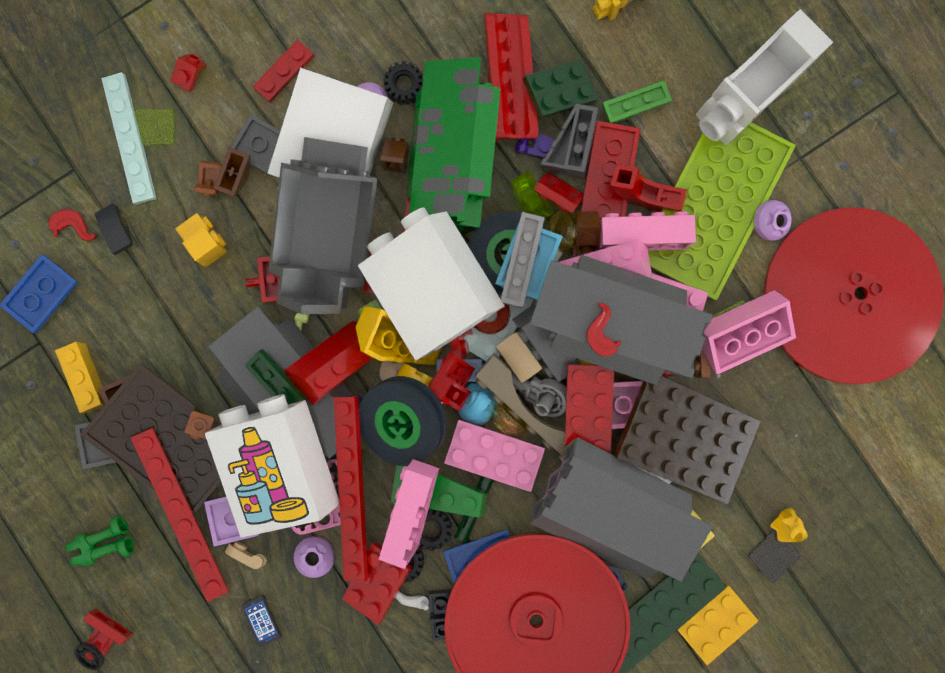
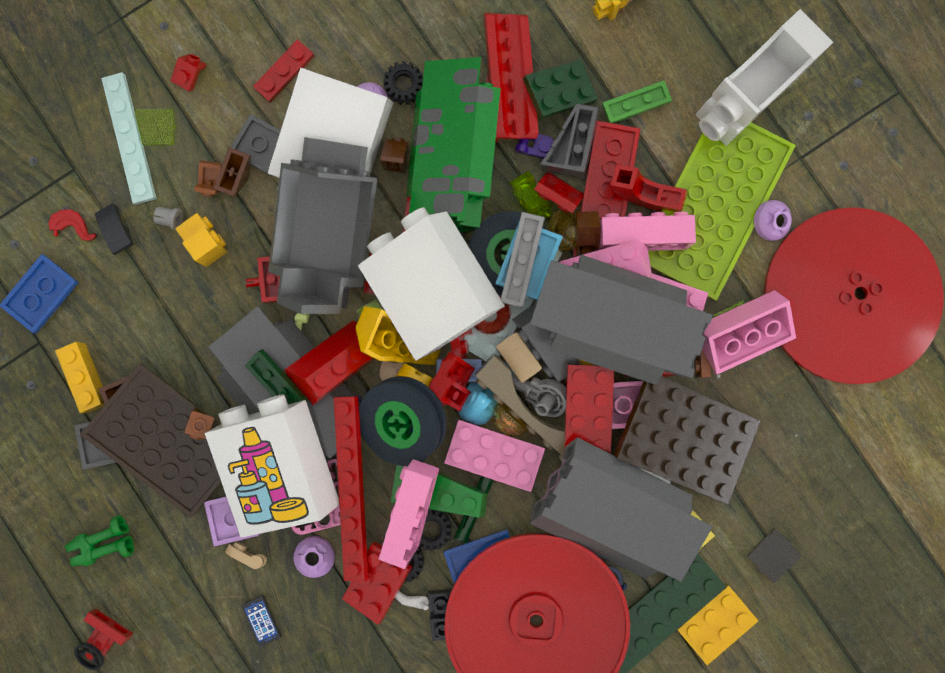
(168, 217): none -> light grey bush
(180, 514): red plate -> none
(595, 336): red piece -> none
(789, 527): yellow piece -> none

